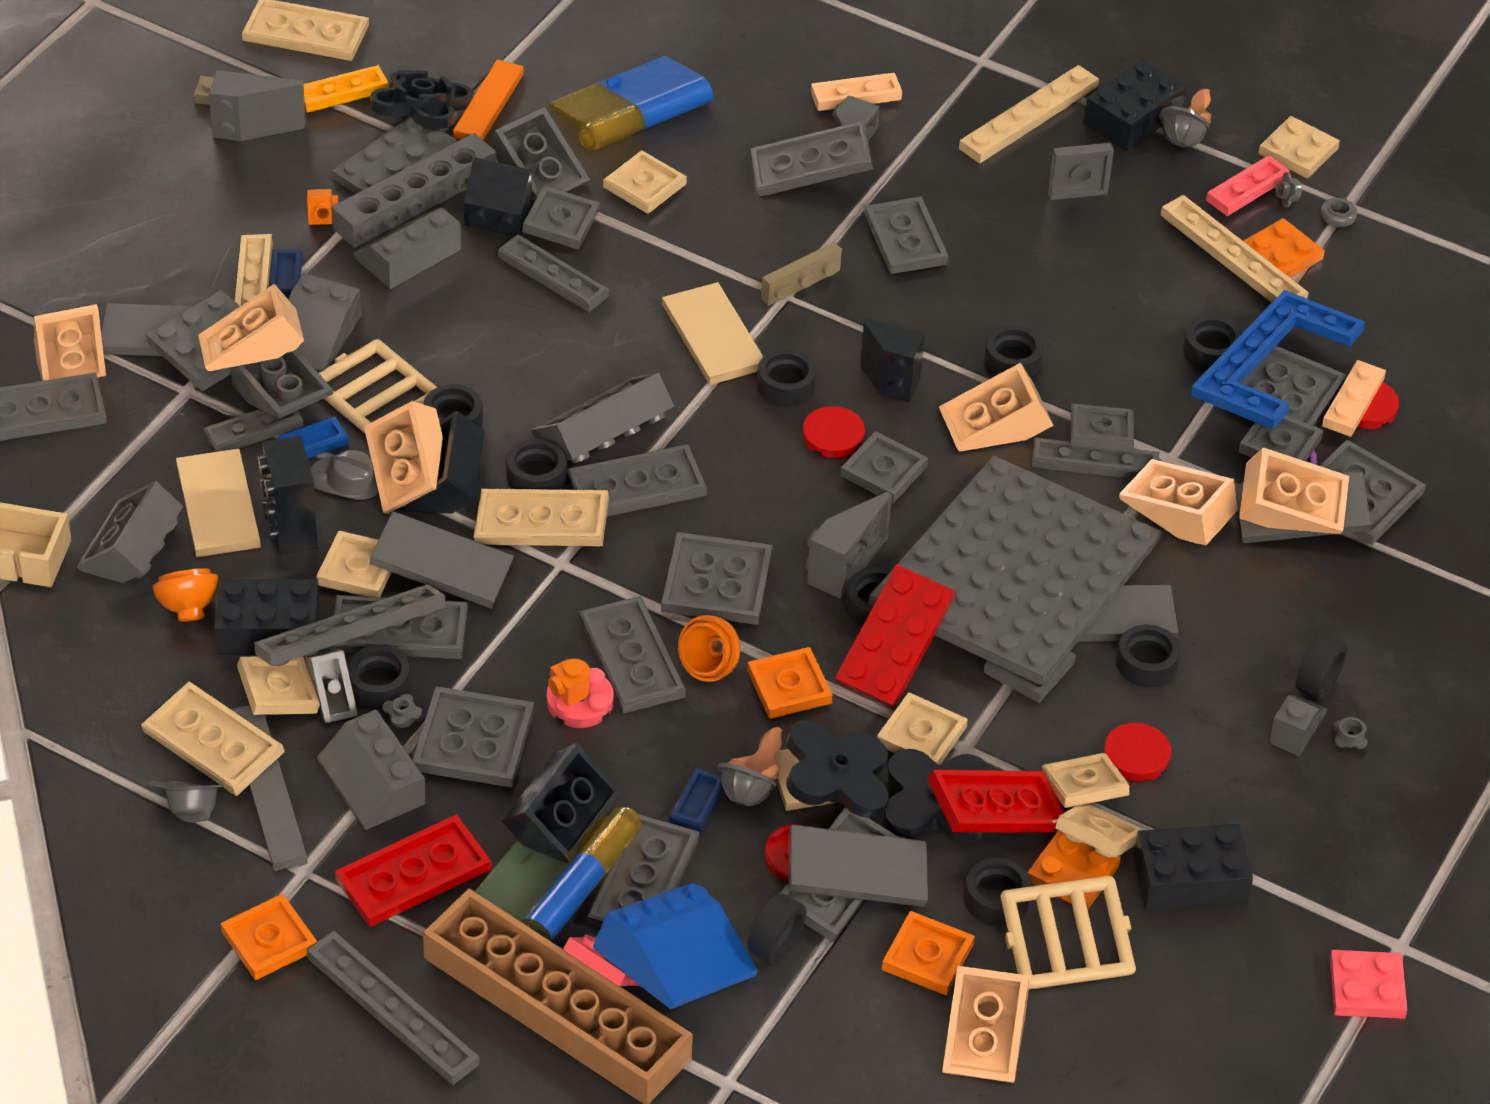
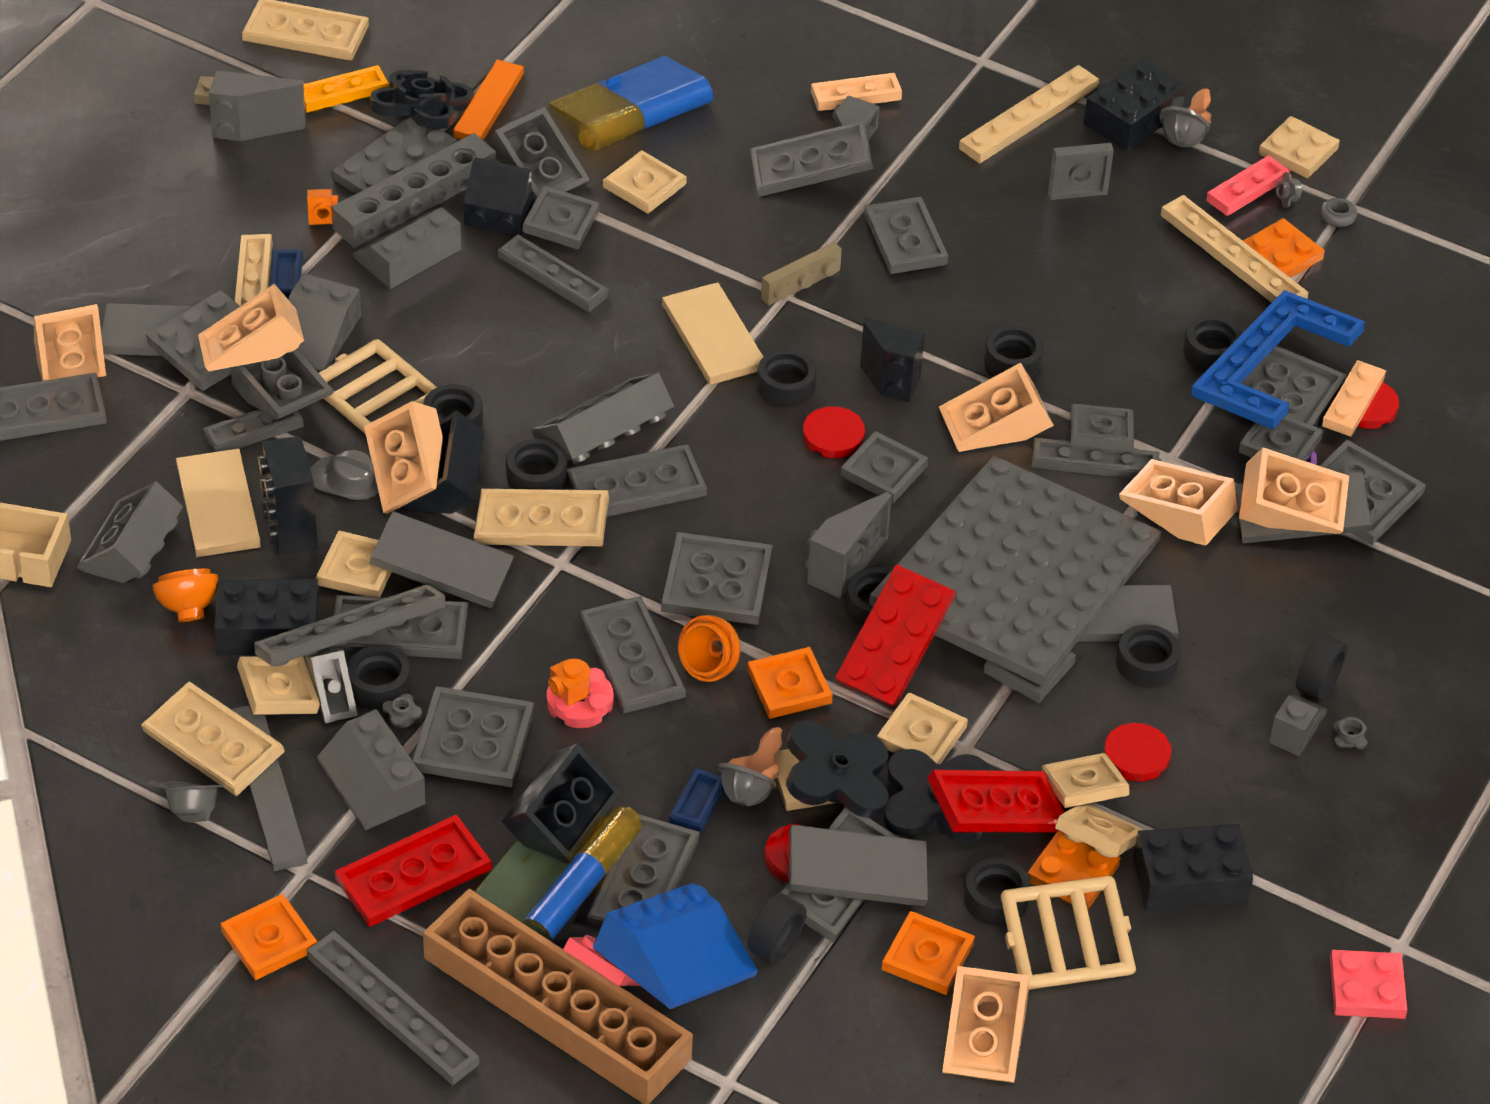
(320, 436): blue tile -> none

